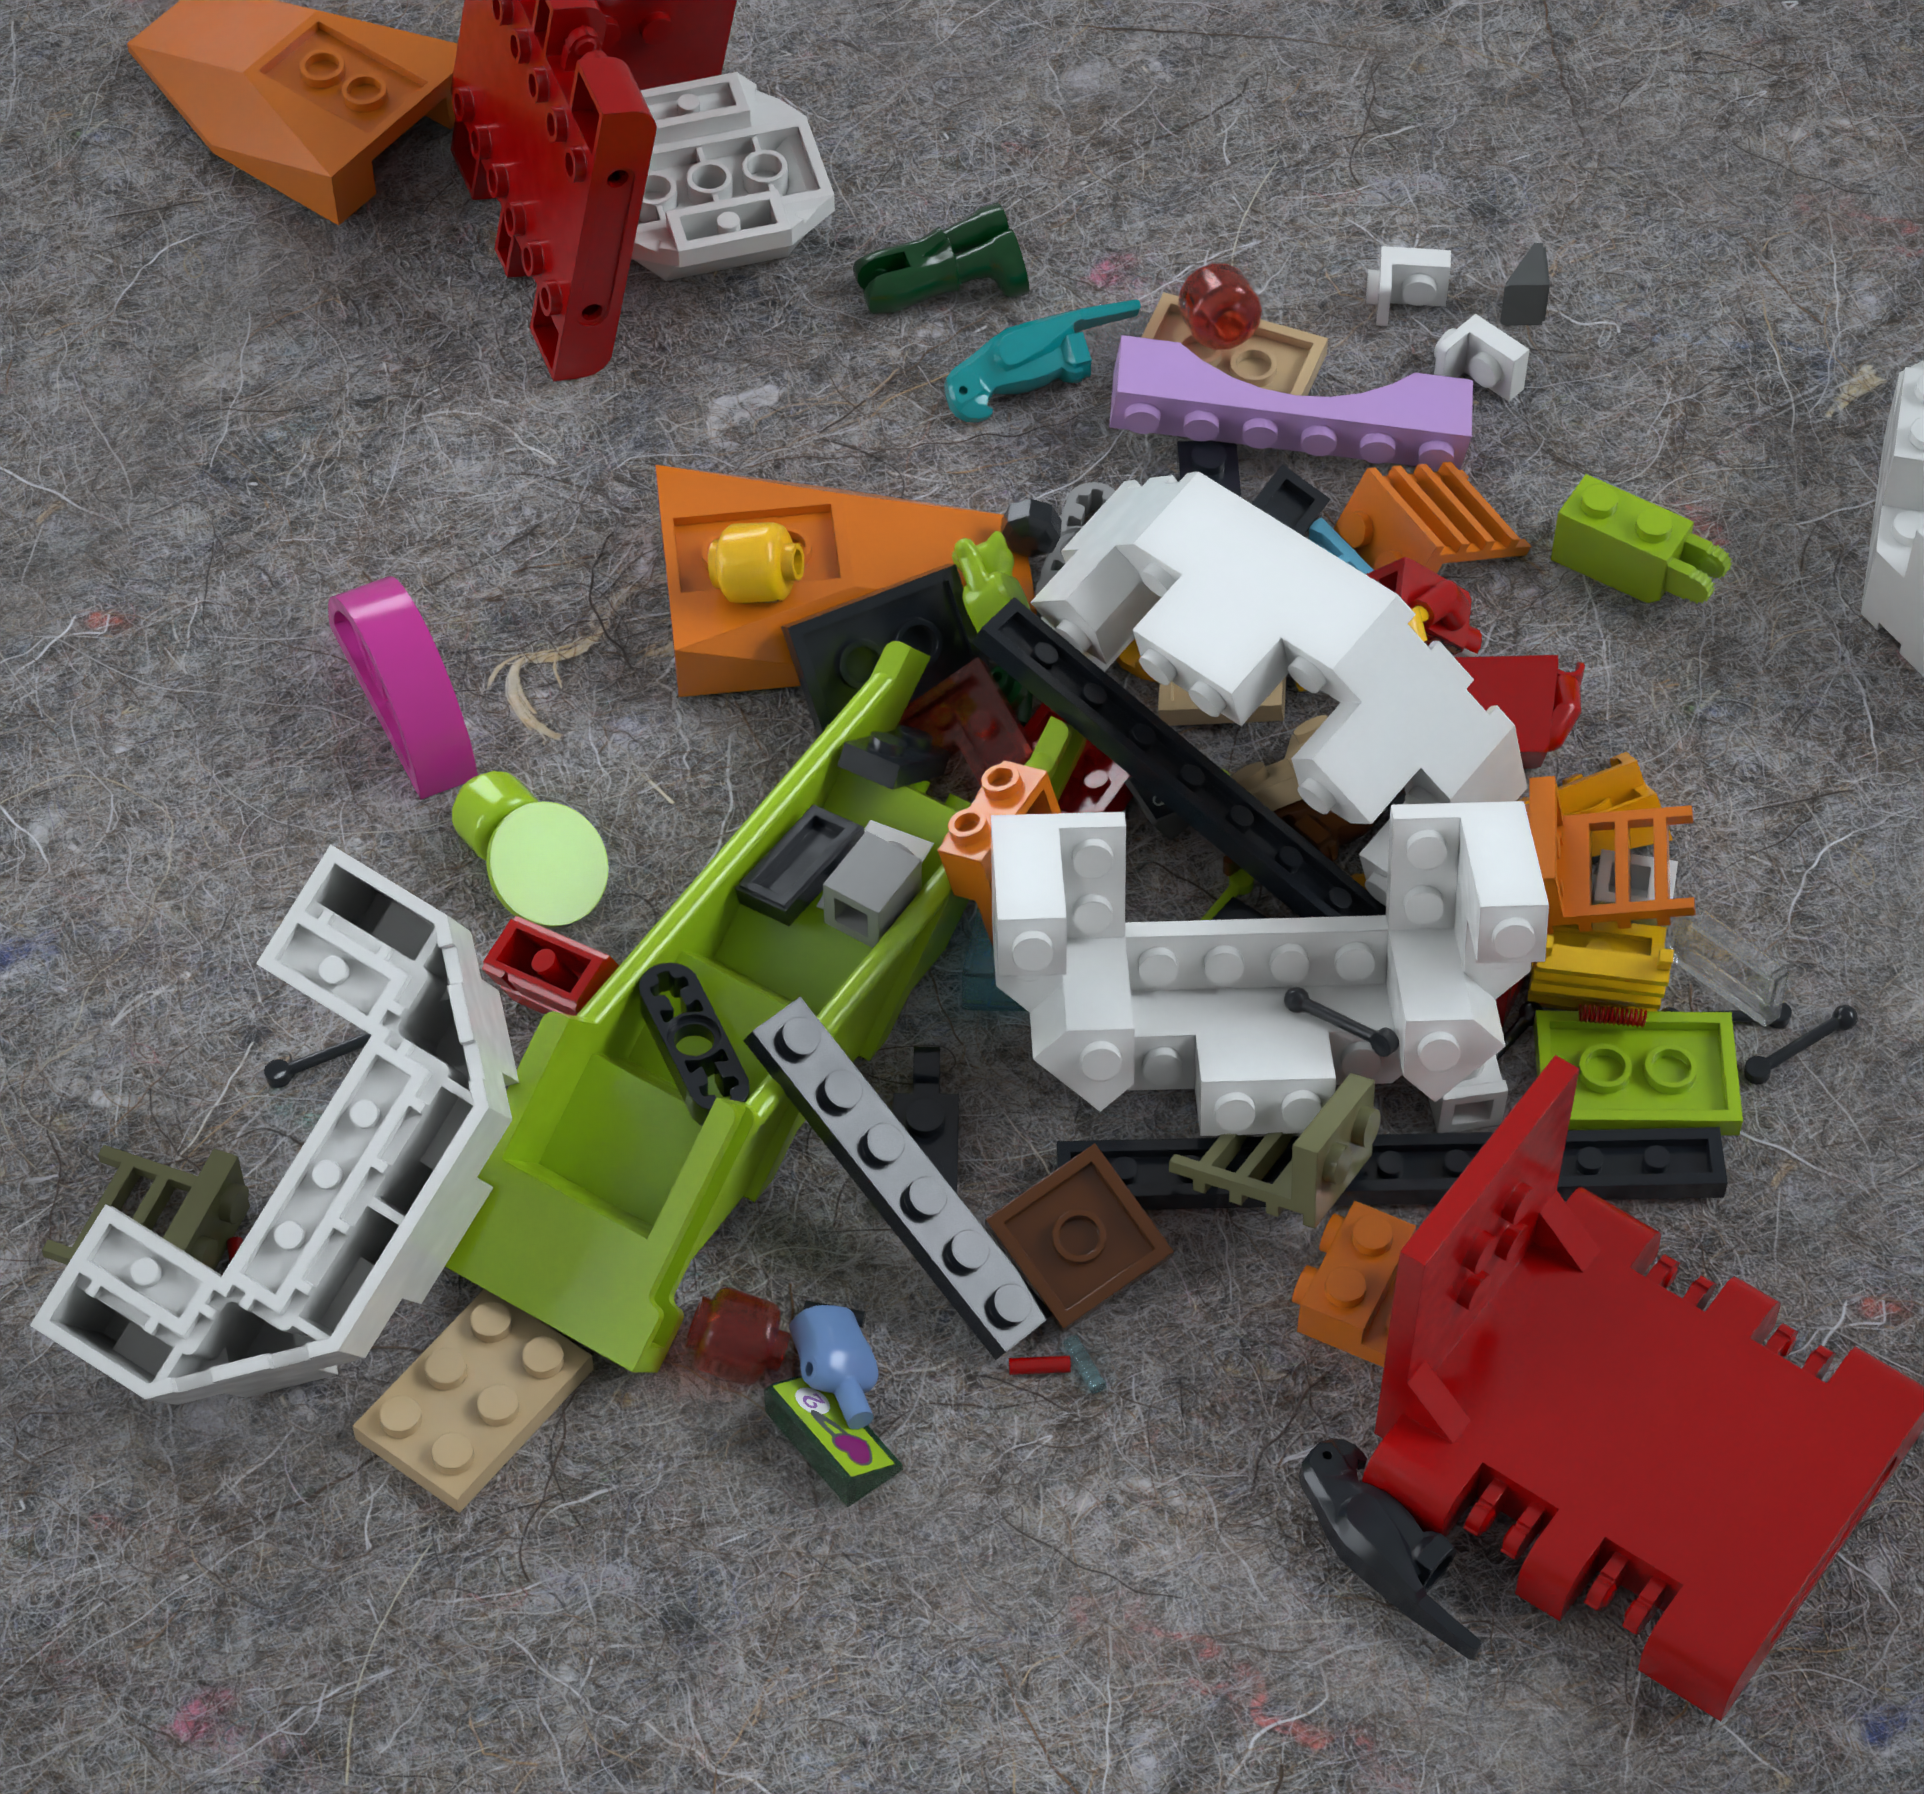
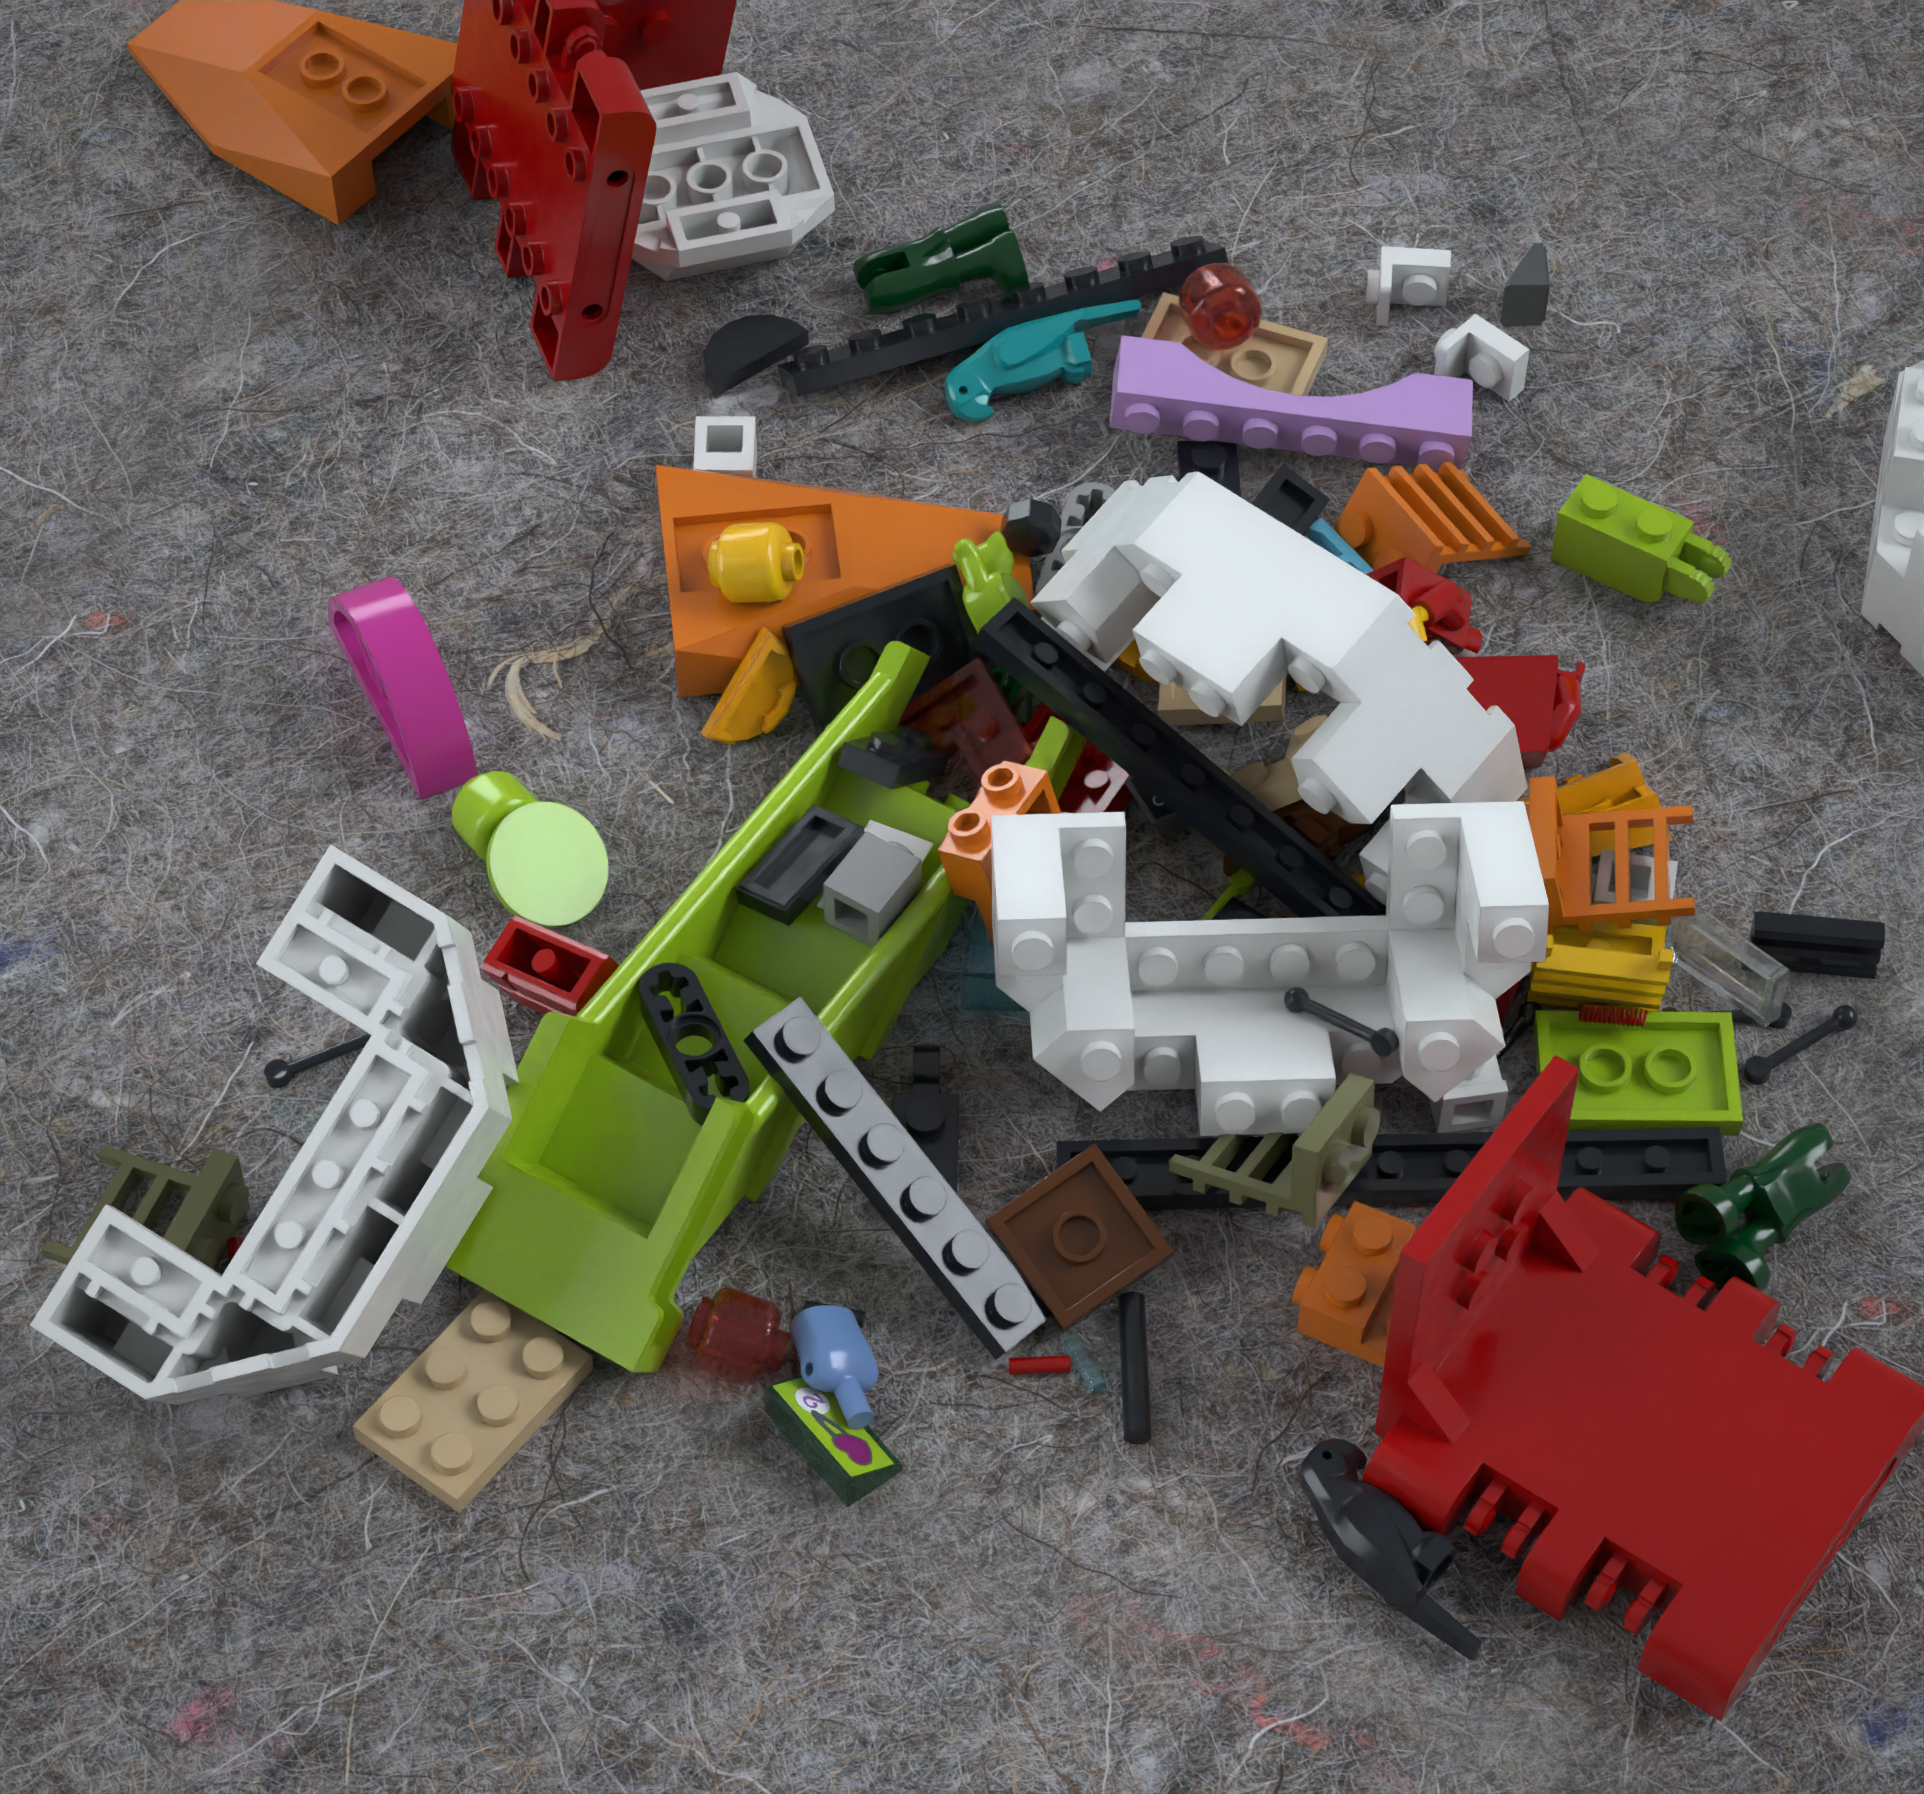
(726, 445): none -> white brick
(748, 348): none -> black tile
(756, 694): none -> light orange tile
(981, 320): none -> black plate
(1134, 1368): none -> black piece
(1775, 1198): none -> dark green piece
(1820, 943): none -> black tile

